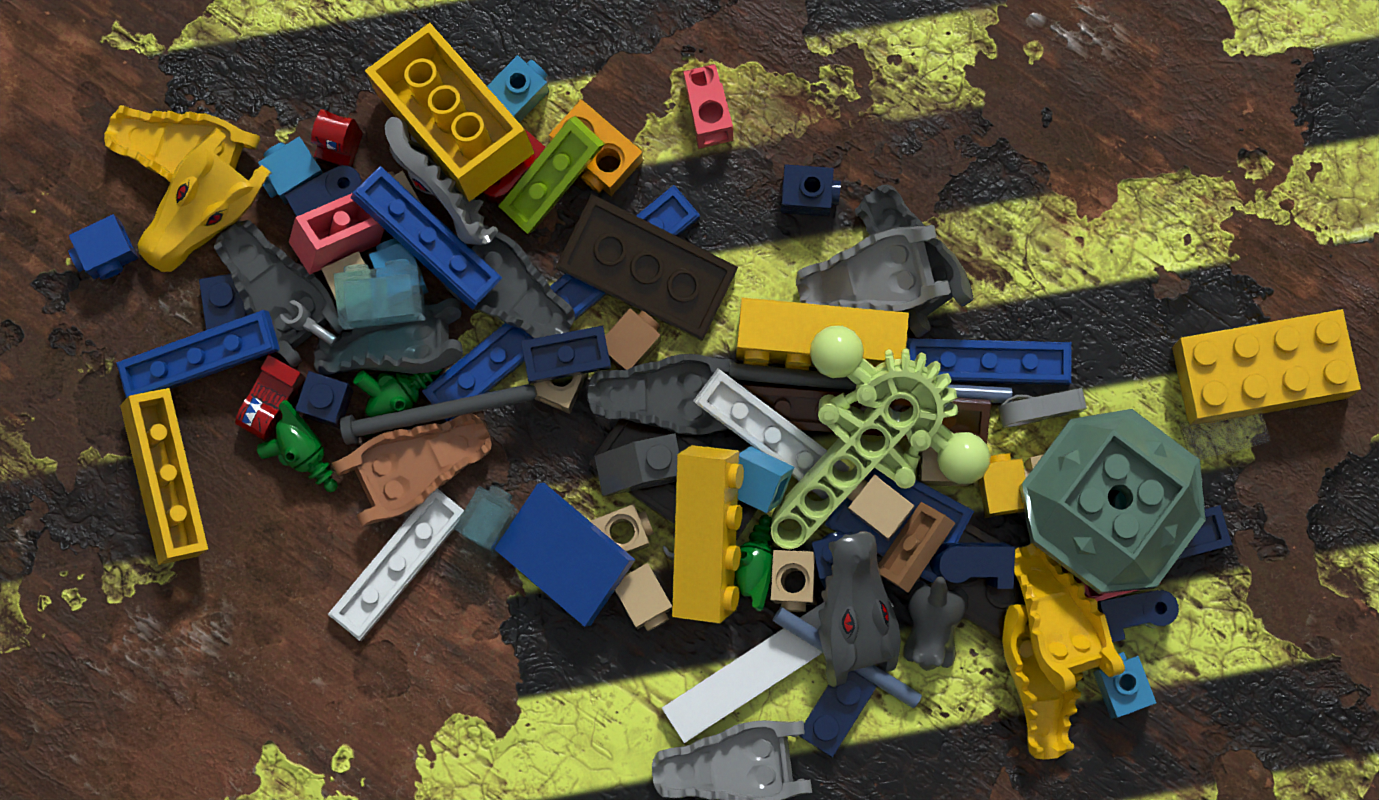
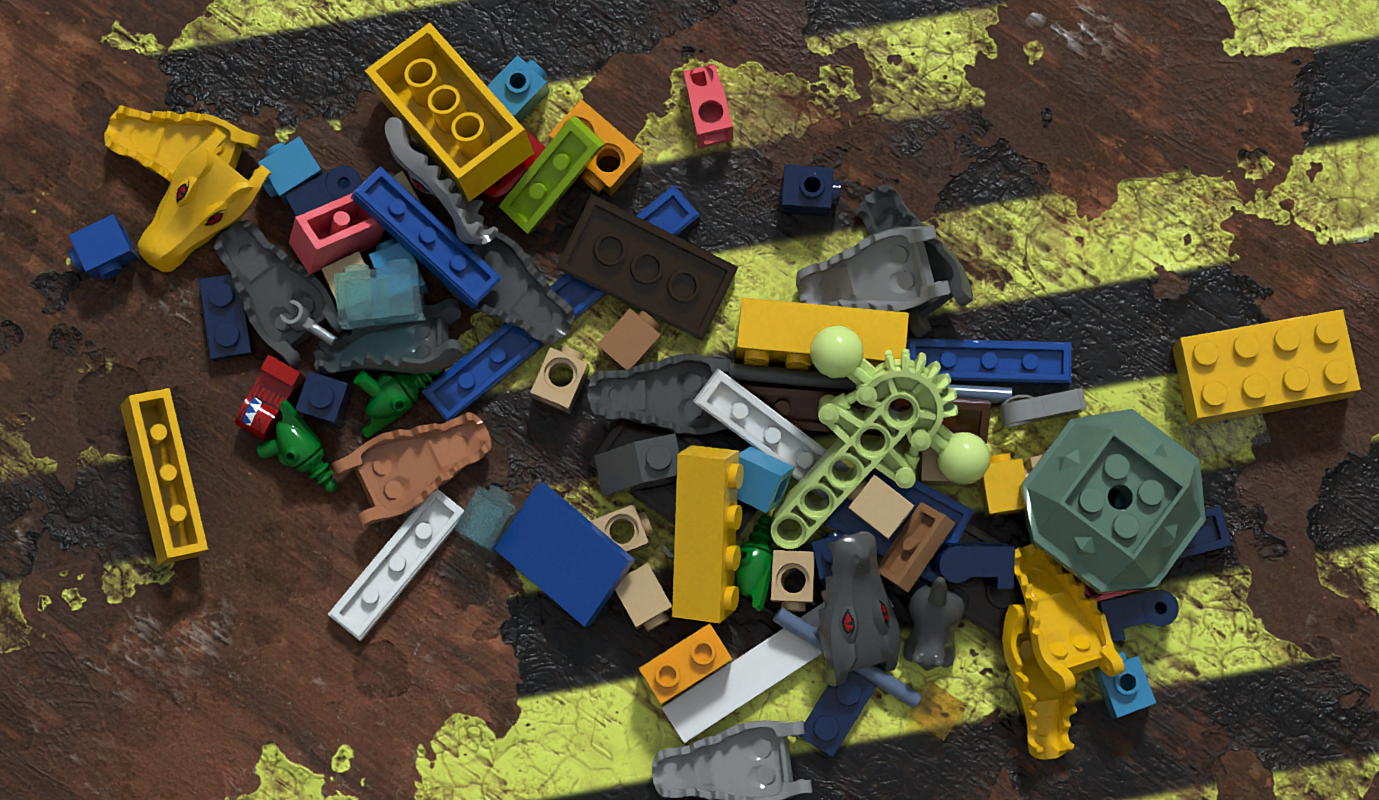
(199, 355): blue tile -> none
(335, 139): red leg -> none
(353, 429): dark grey bar -> none
(566, 354): dark blue plate -> none
(685, 664): none -> light orange brick
(937, 711): none -> clear yellow tile

